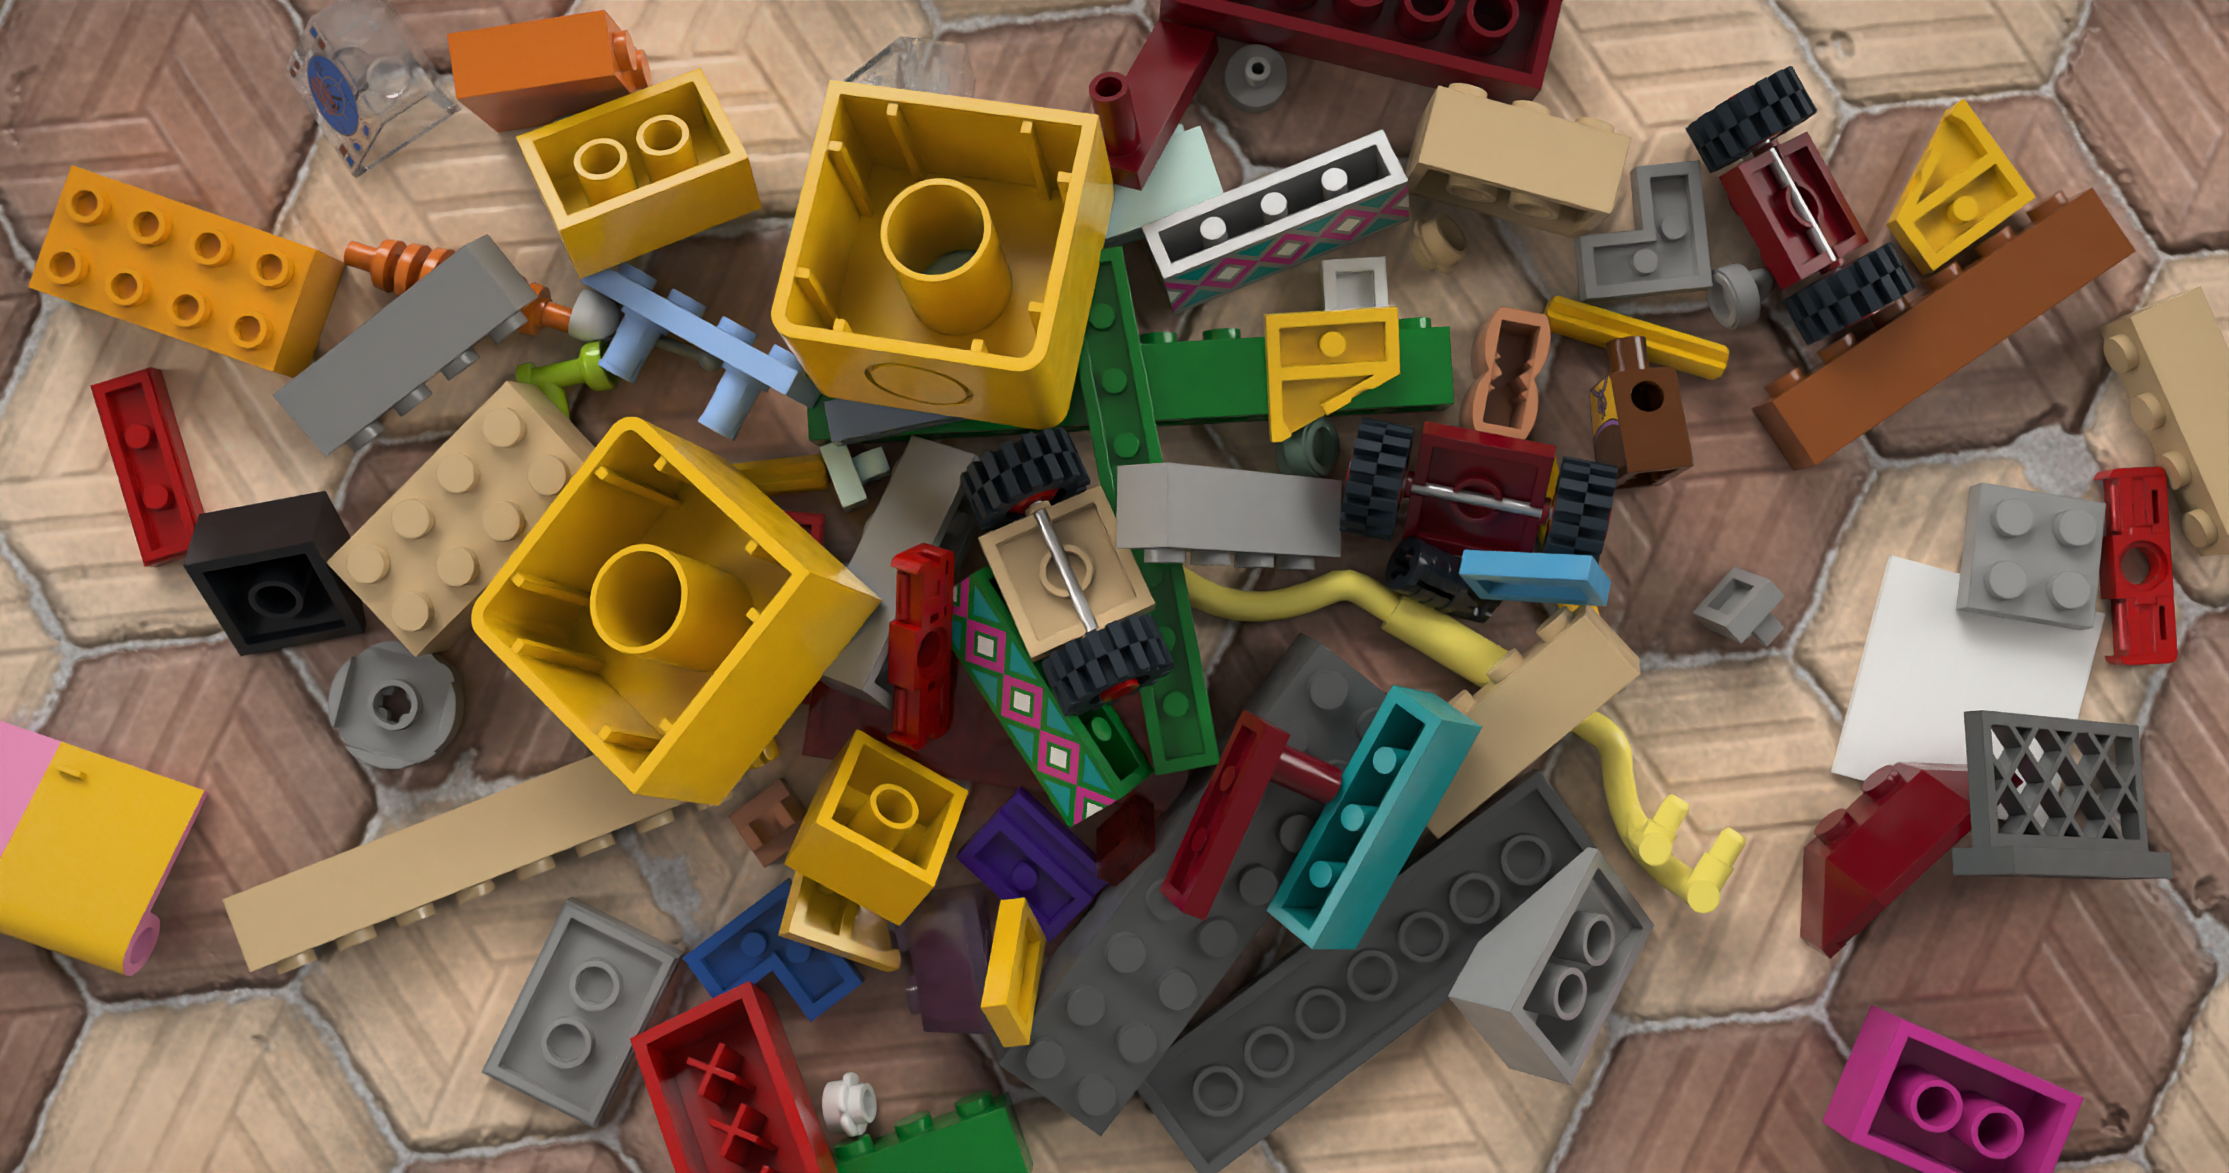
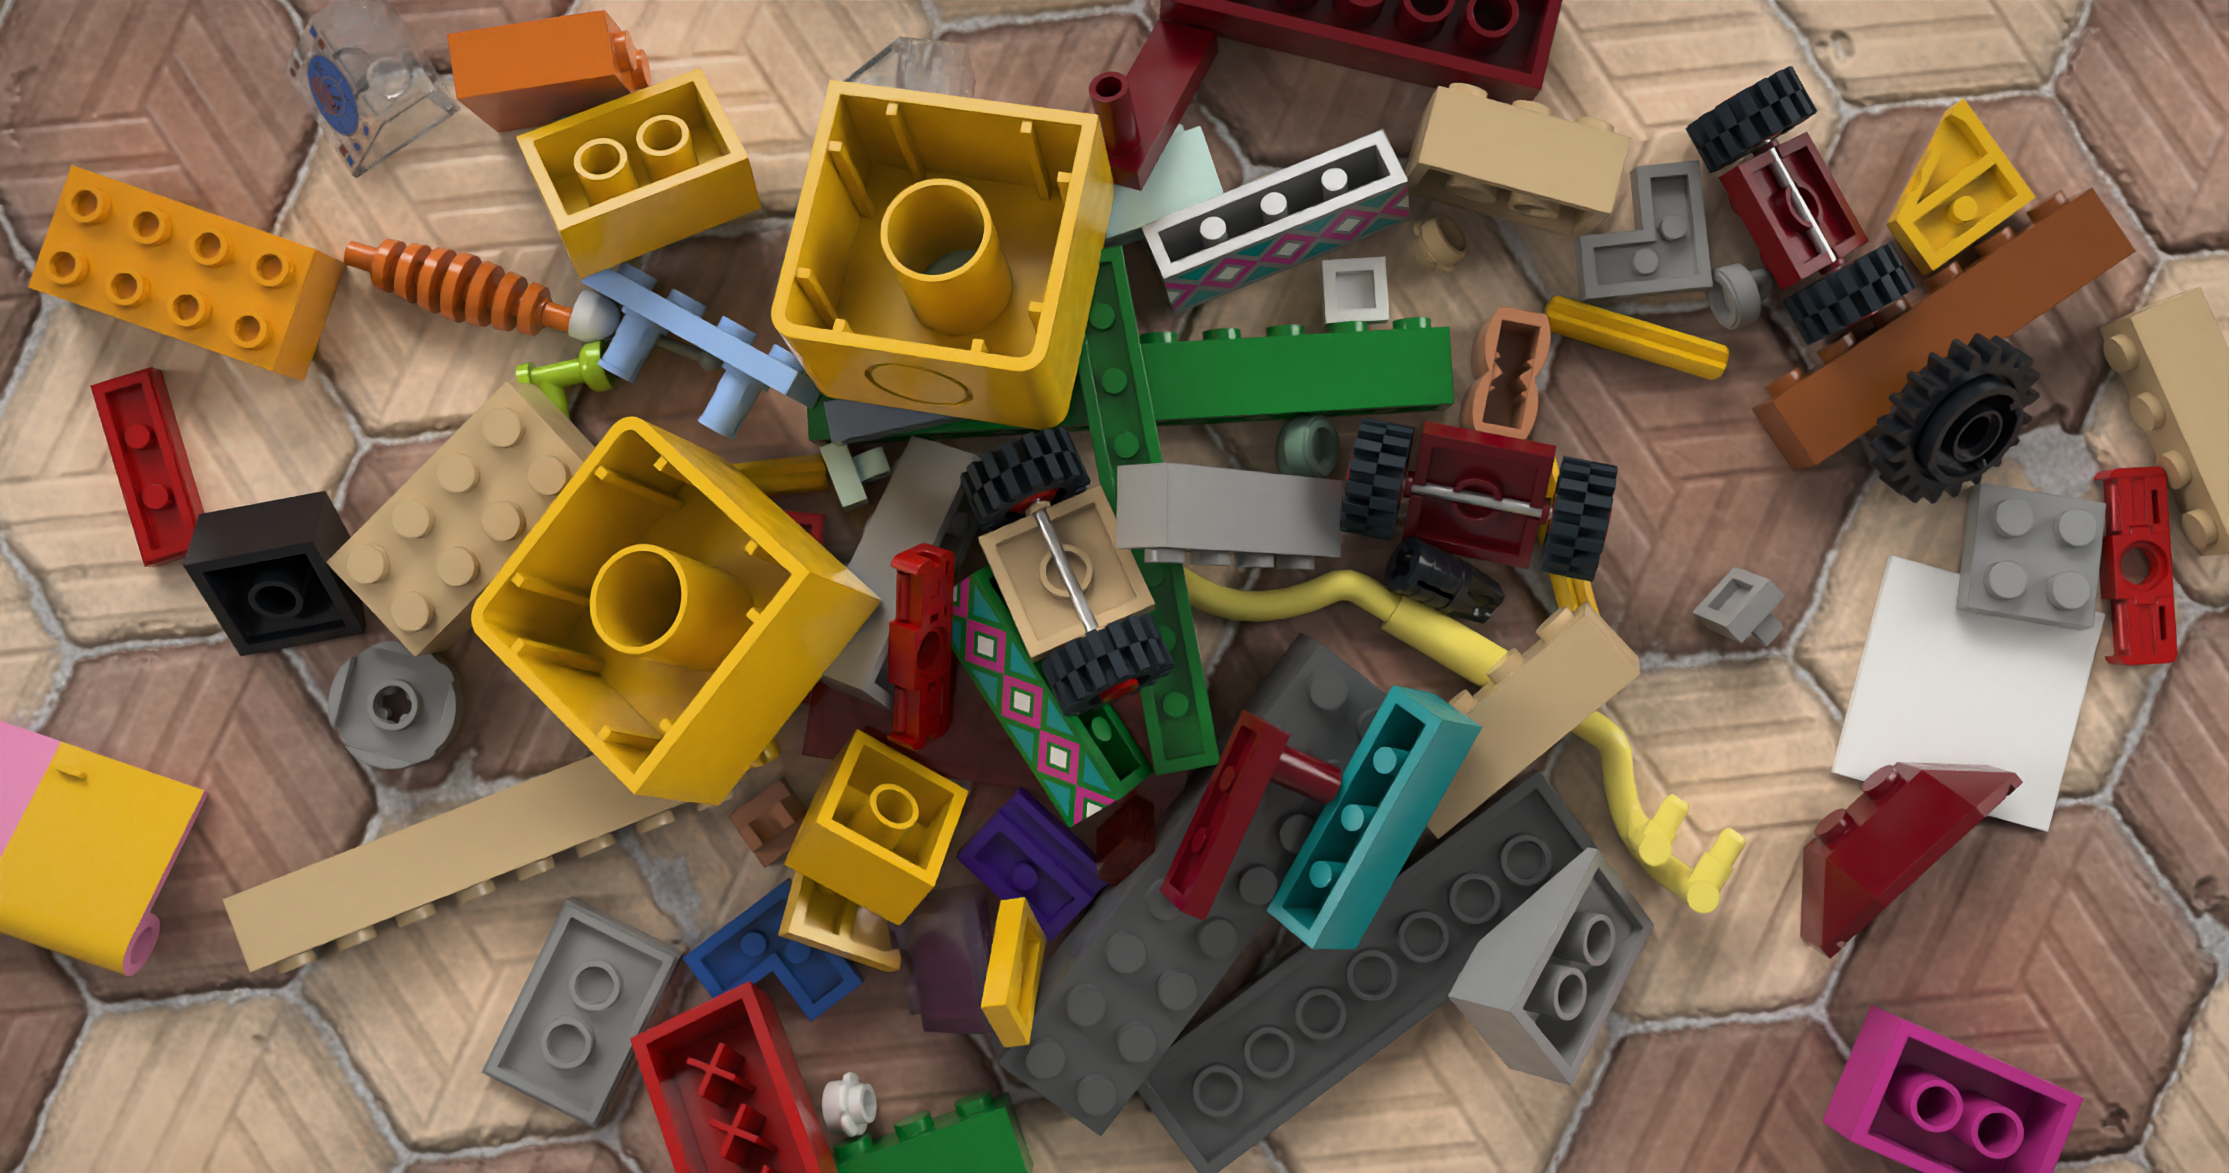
(406, 346): light grey brick -> none
(1251, 91): light grey tile -> none
(1324, 361): yellow wing -> none
(1535, 577): dark azure tile -> none
(1639, 418): reddish brown torso -> none
(1955, 418): none -> black gear
(2061, 846): dark grey fence -> none

